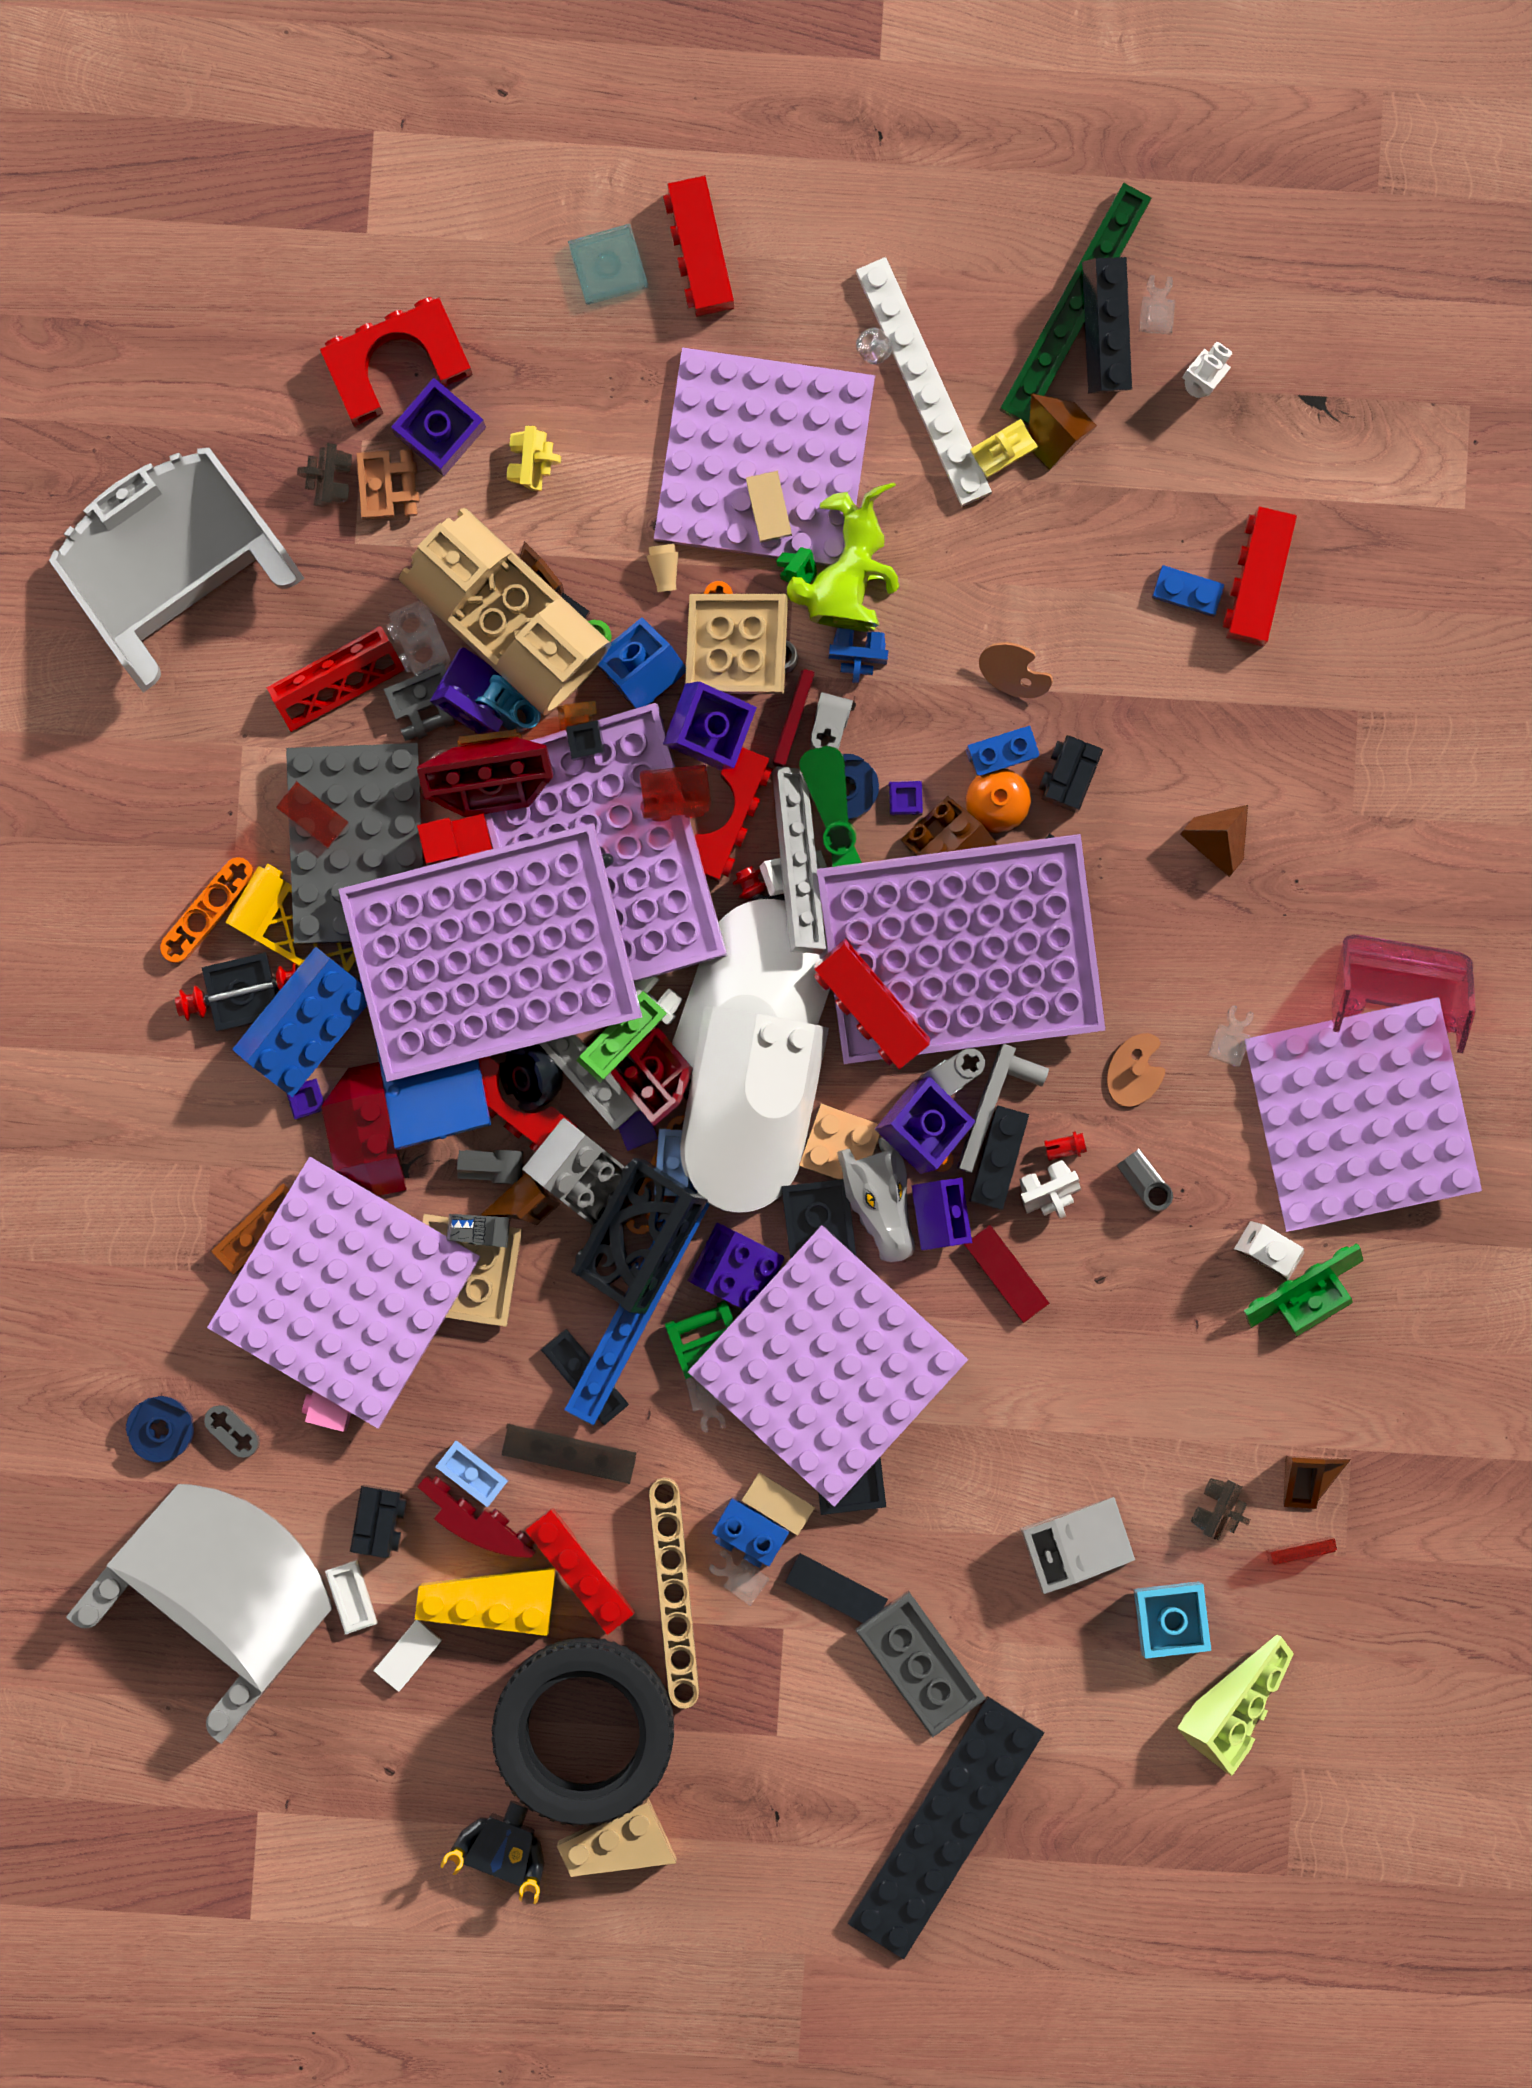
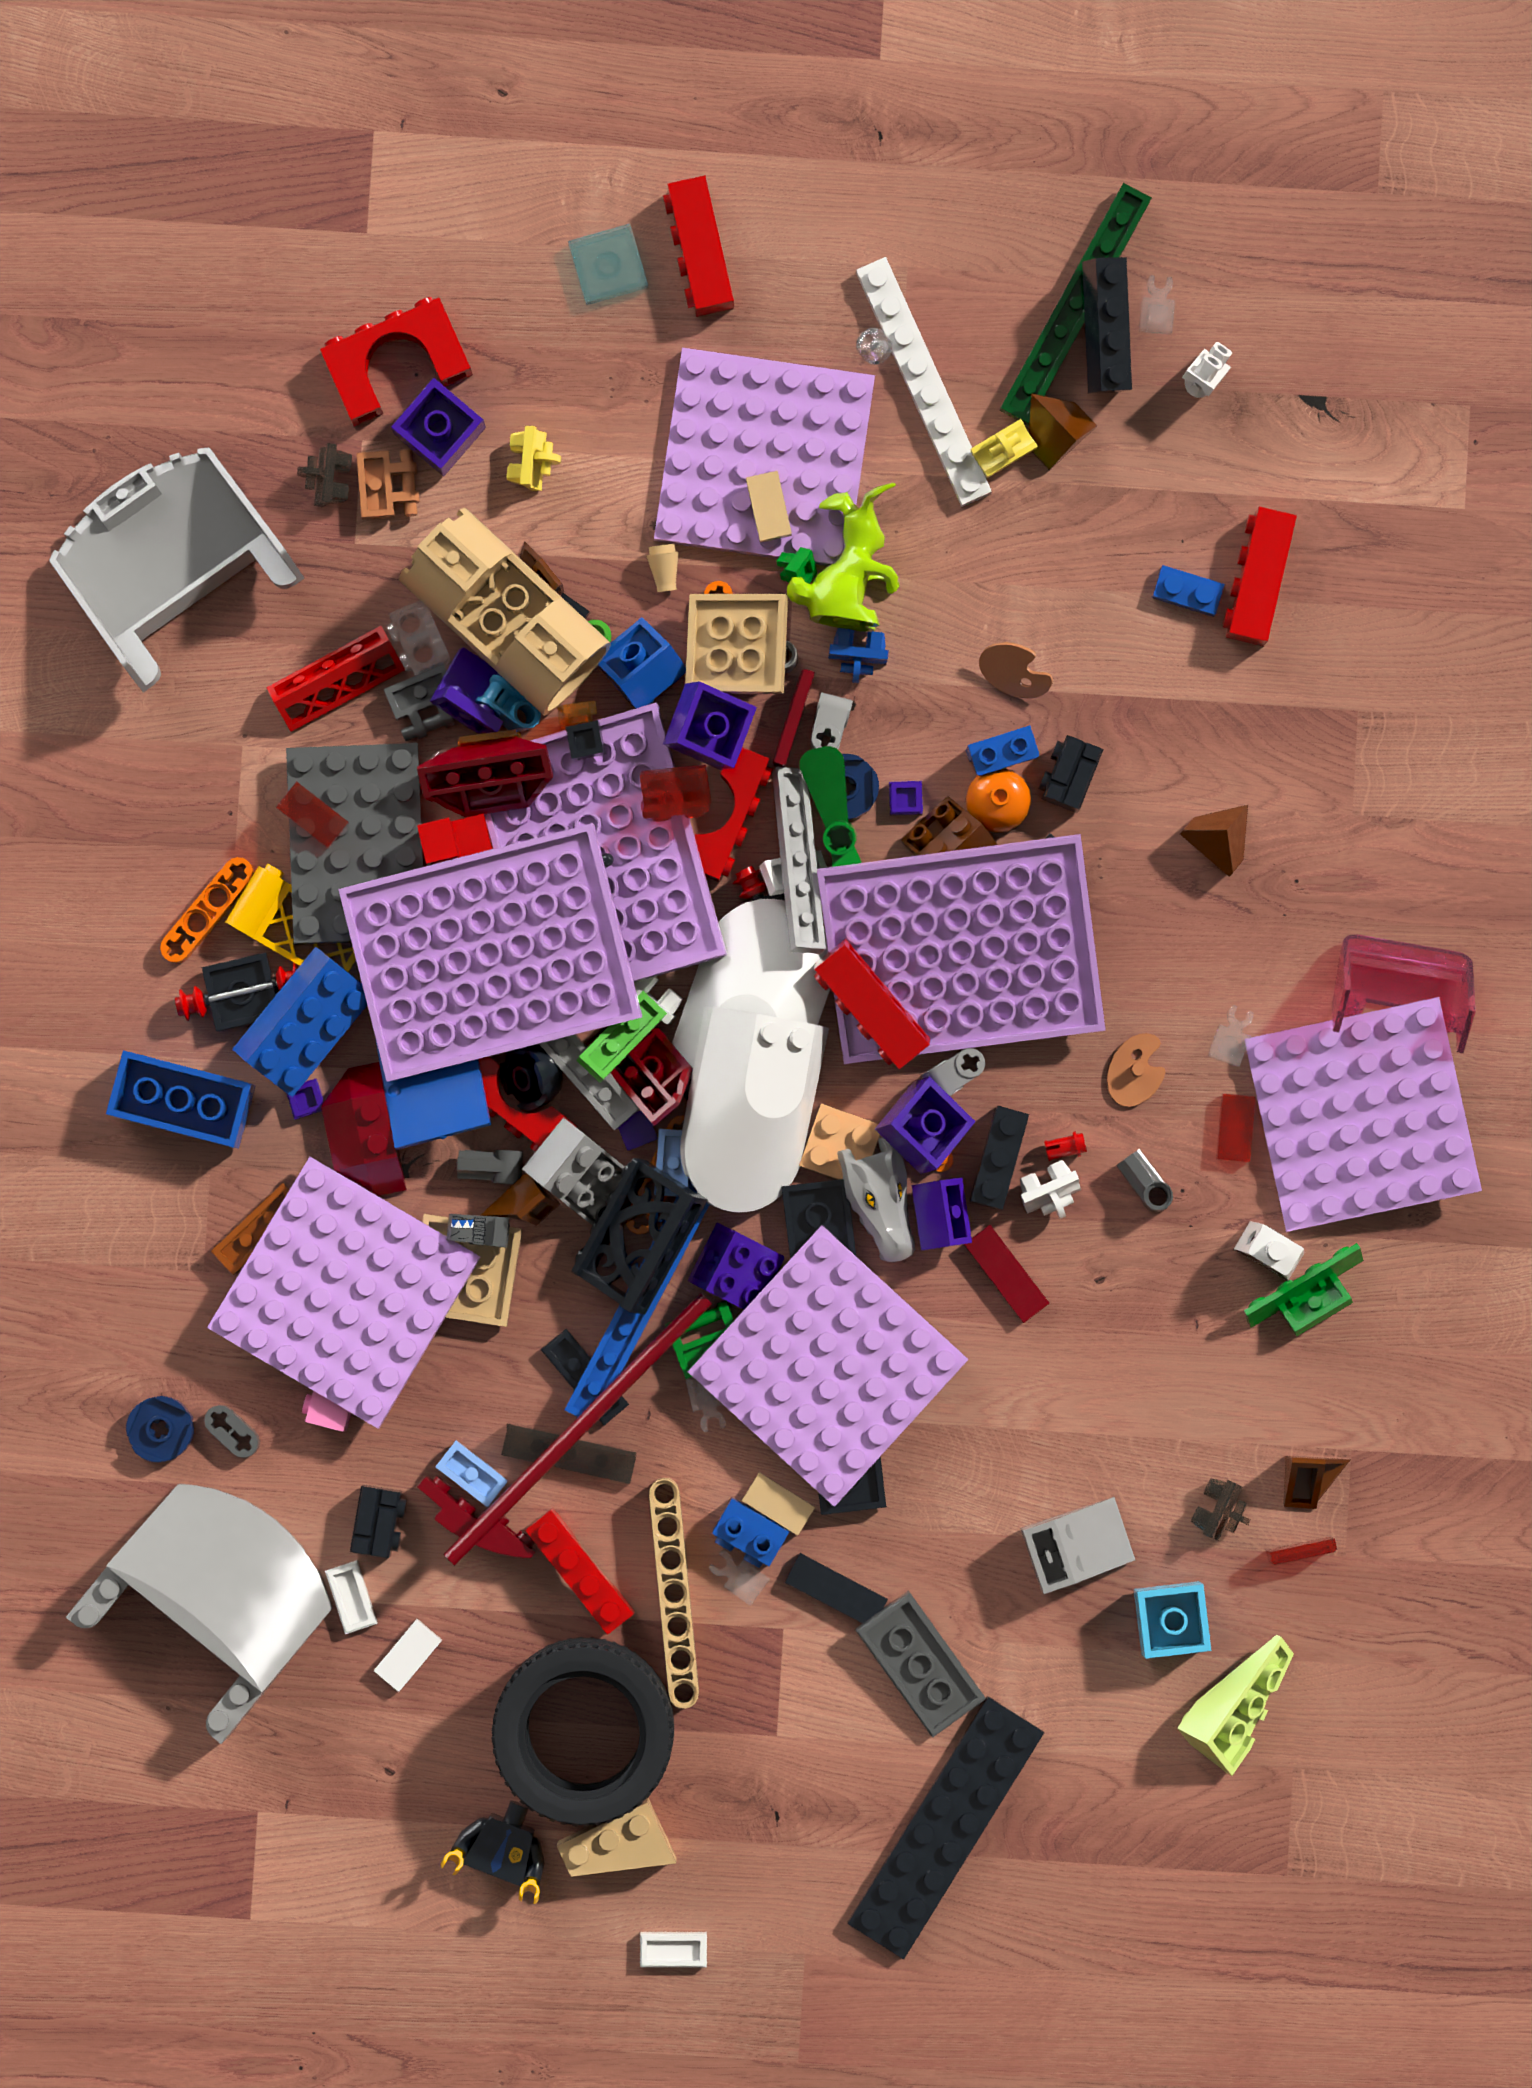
(180, 1099): none -> blue brick
(499, 1602): yellow wedge -> none
(577, 1429): none -> dark red piece
(673, 1949): none -> white tile
(1003, 1064): light grey piece -> none
(1235, 1128): none -> clear red tile

